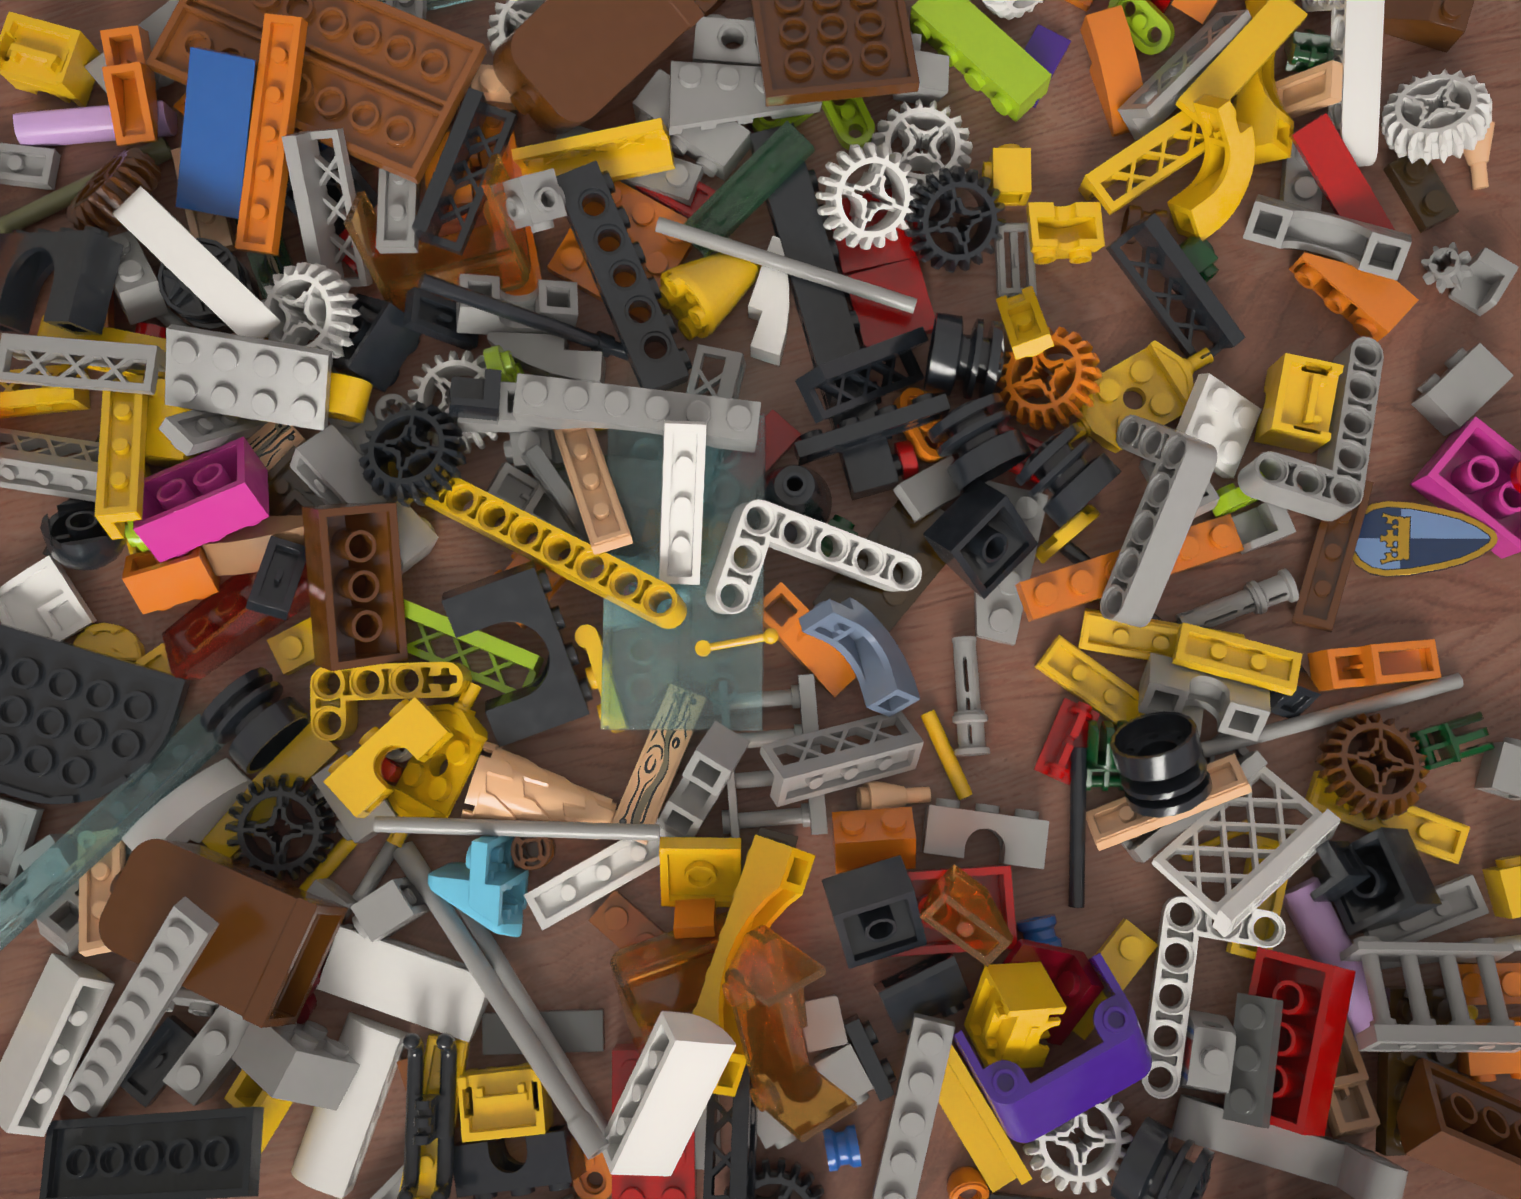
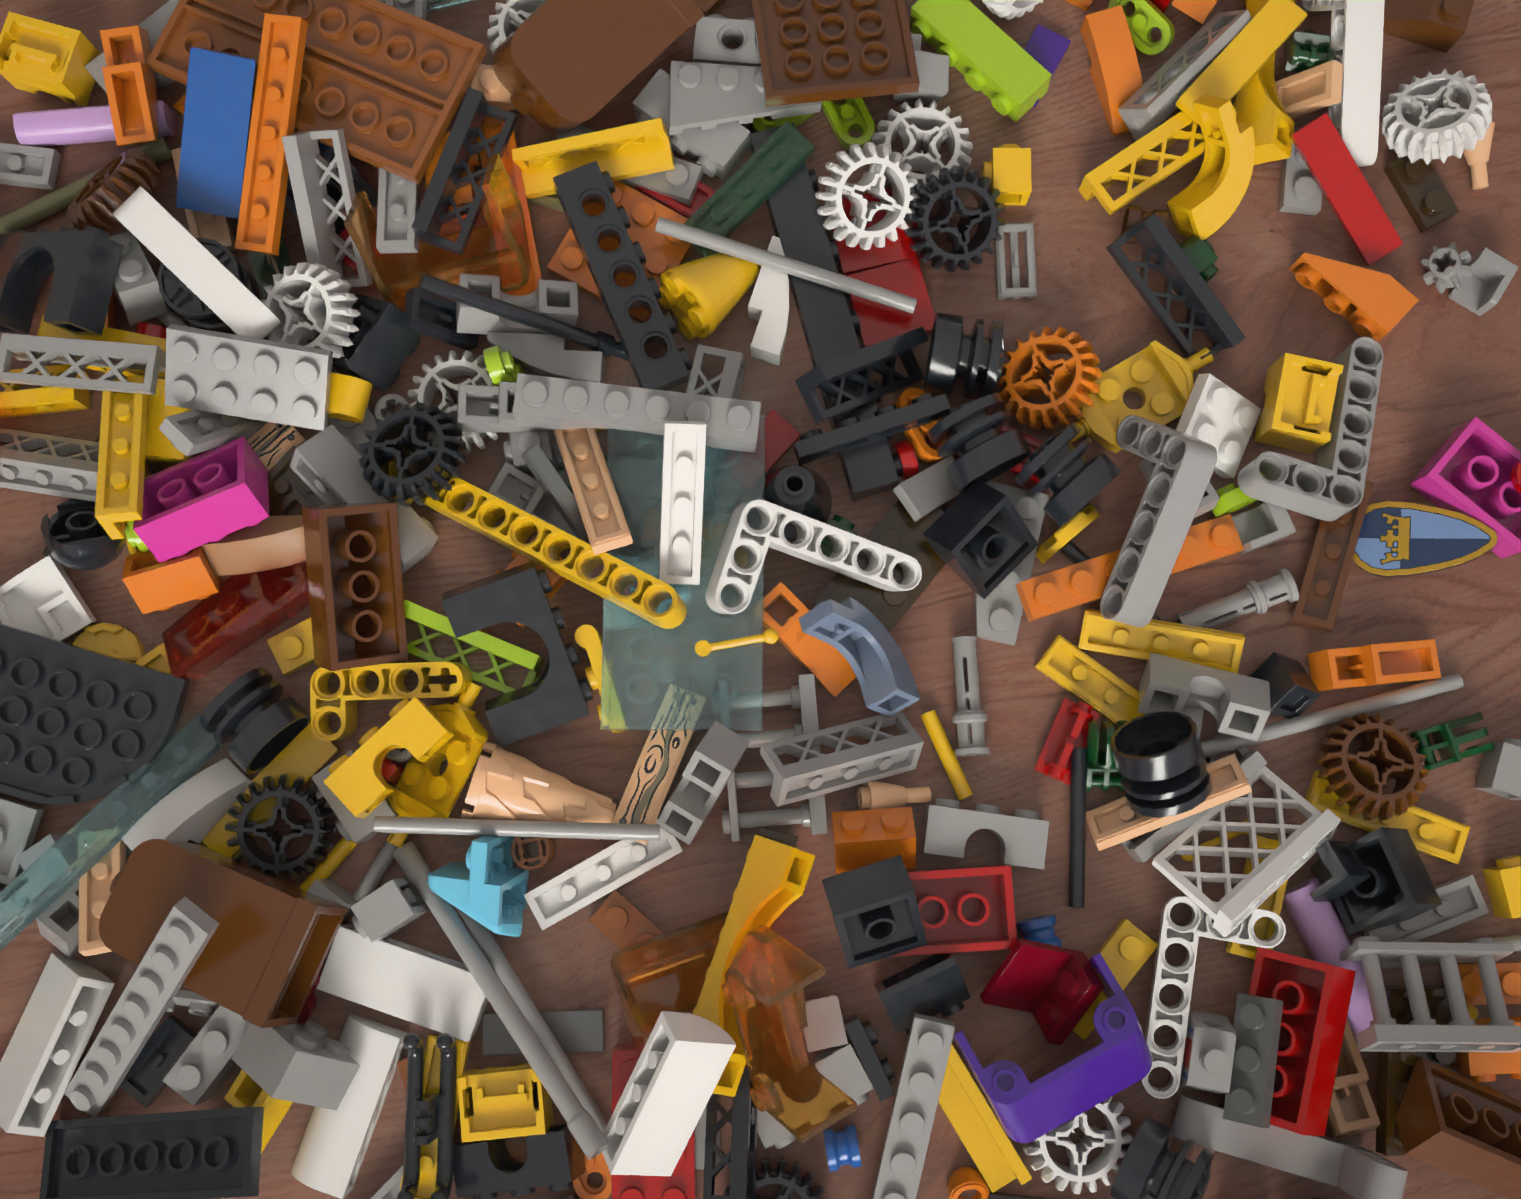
(277, 578): black plate -> none
(476, 397): black panel -> none
(535, 200): light grey brick -> none
(694, 918): orange tile -> none
(699, 869): yellow plate -> none
(967, 915): clear orange slope -> none
(1013, 1014): yellow piece -> none
(1025, 323): yellow plate -> none
(1064, 231): yellow cylinder -> none
(1237, 659): yellow plate -> none
(1342, 238): light grey arch -> none
(1461, 389): light grey brick -> none

